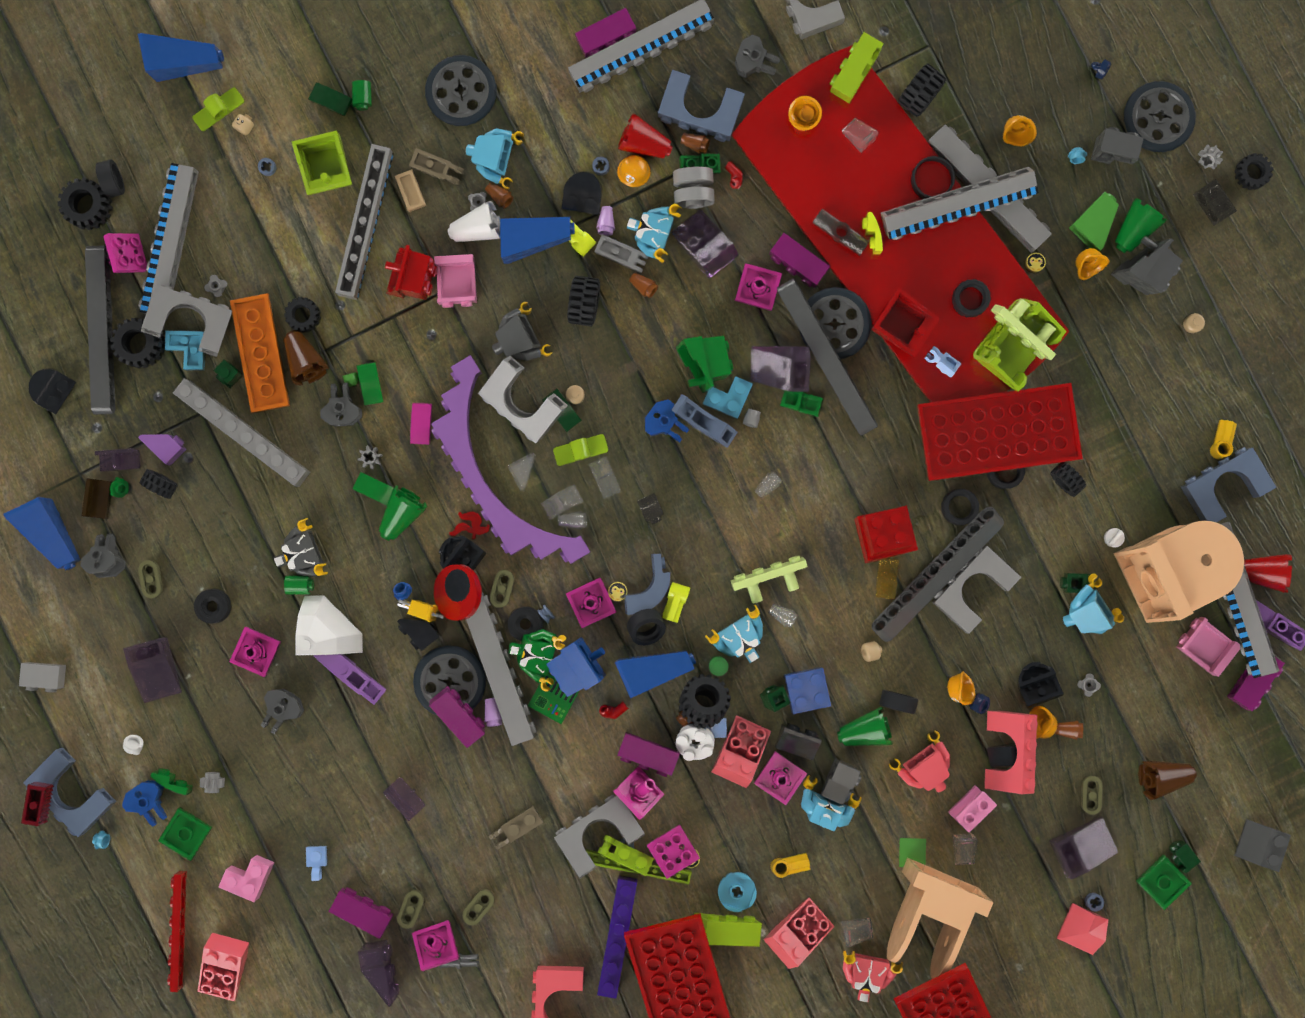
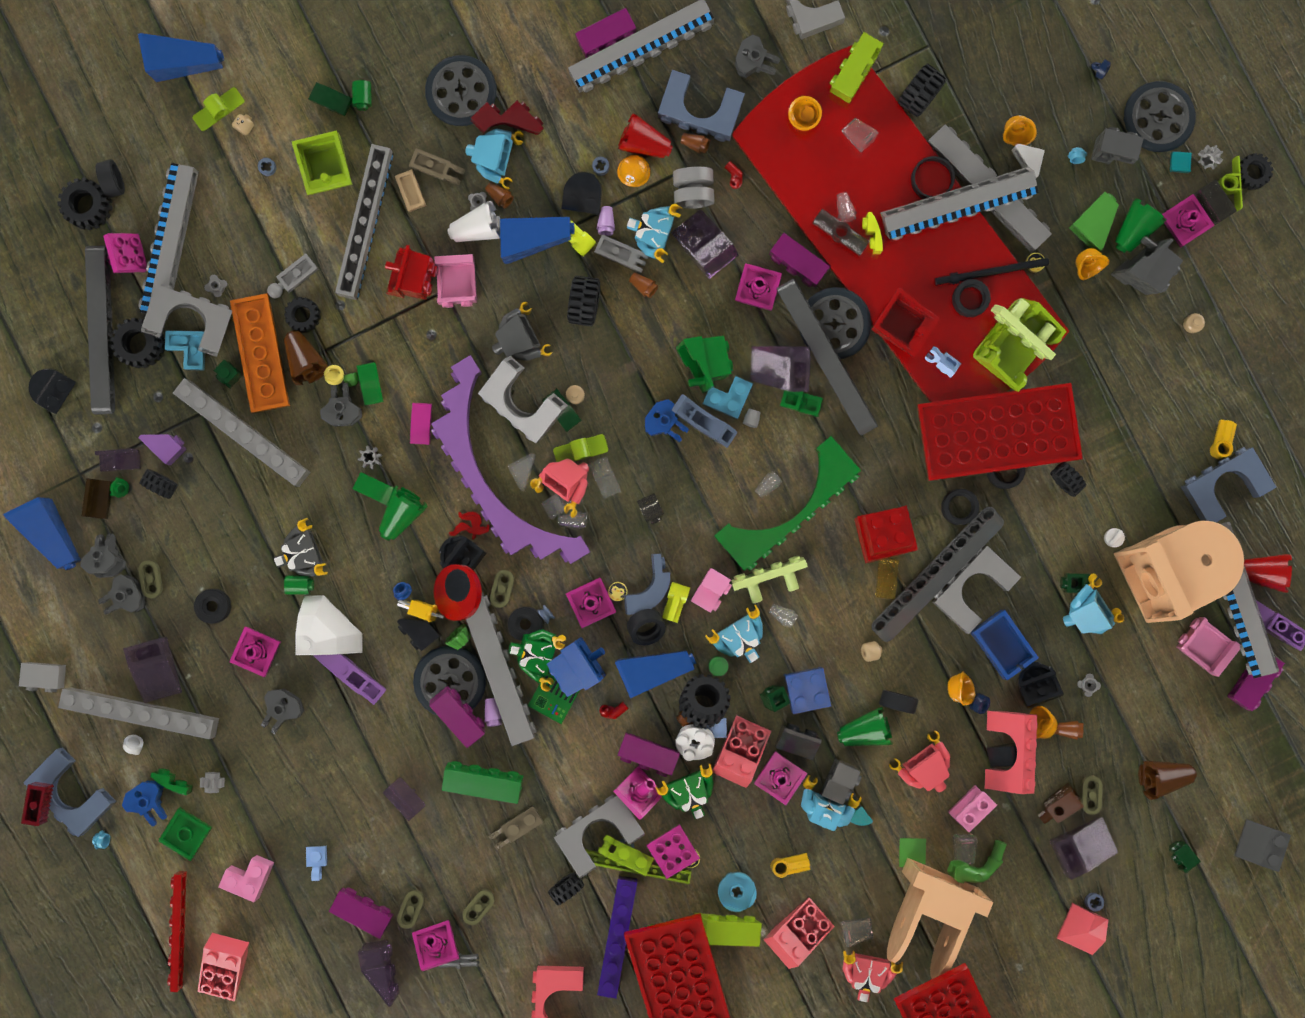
(122, 595): none -> dark grey hinge
(138, 713): none -> light grey brick
(293, 276): none -> light grey plate
(333, 375): none -> light yellow tile
(458, 637): none -> bright green piece
(482, 782): none -> green brick
(515, 116): none -> dark red arch
(564, 479): none -> coral torso
(566, 888): none -> black tyre
(689, 791): none -> green torso
(704, 160): green slope -> none
(710, 590): none -> bright pink brick
(833, 473): none -> green arch
(845, 208): none -> clear cone
(861, 817): none -> teal tile
(954, 278): none -> black bar
(964, 873): none -> bright green piece
(1004, 644): none -> blue piece
(1029, 157): none -> white slope
(1064, 798): none -> reddish brown torso
(1163, 882): green tile -> none
(1180, 162): none -> teal tile
(1193, 216): none -> dark pink plate
(1235, 183): none -> lime piece

